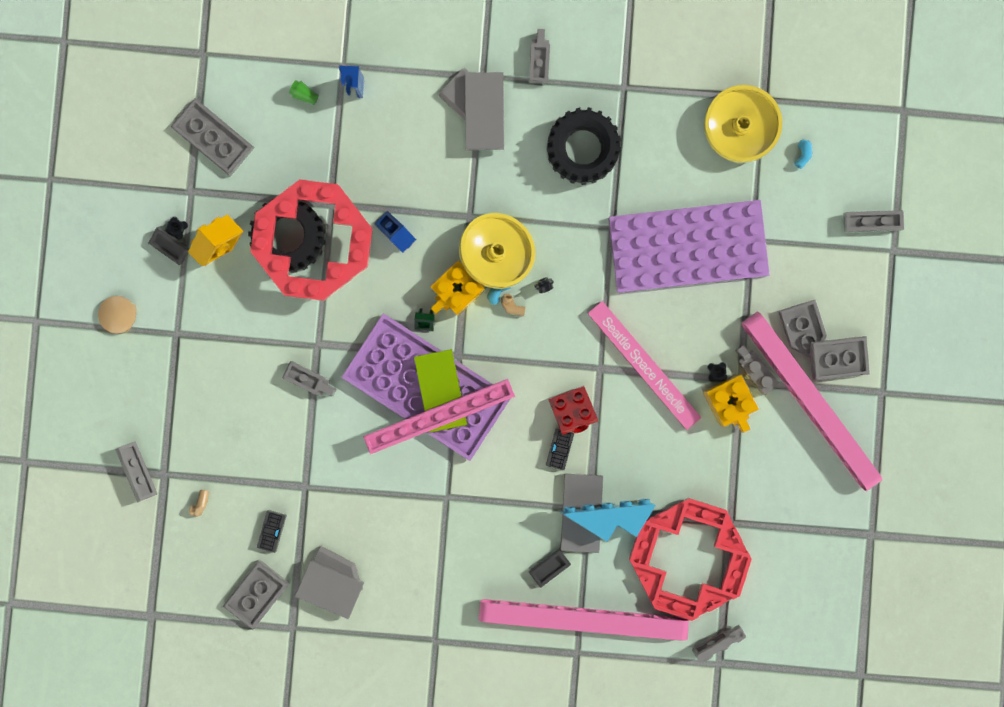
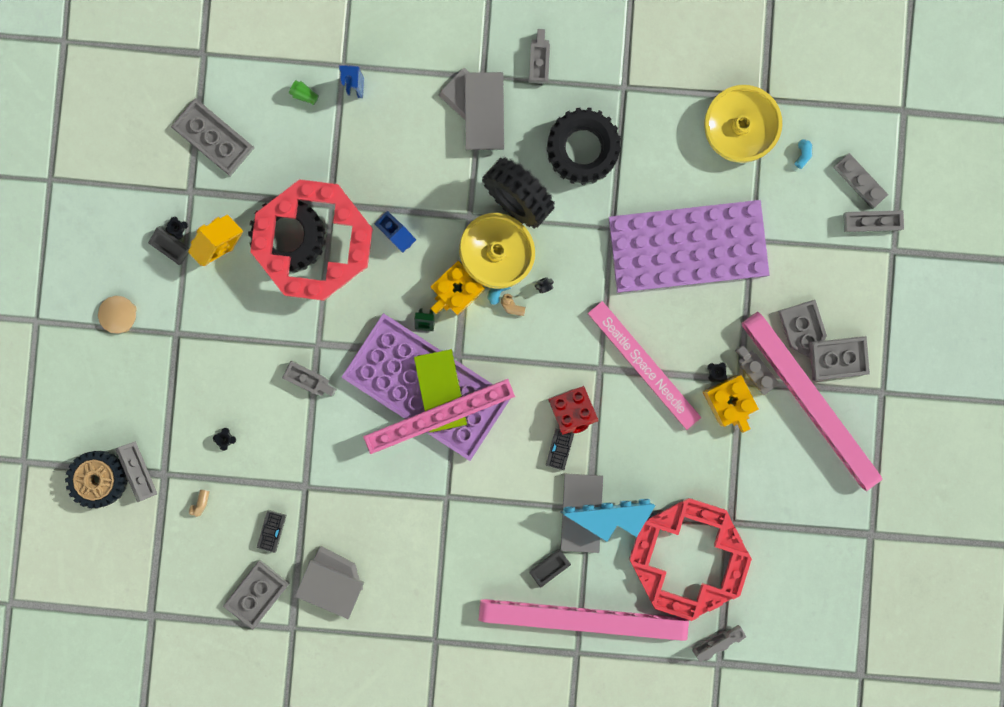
(82, 484): none -> wheel
(218, 438): none -> black plate
(518, 192): none -> black tyre
(860, 181): none -> light grey plate

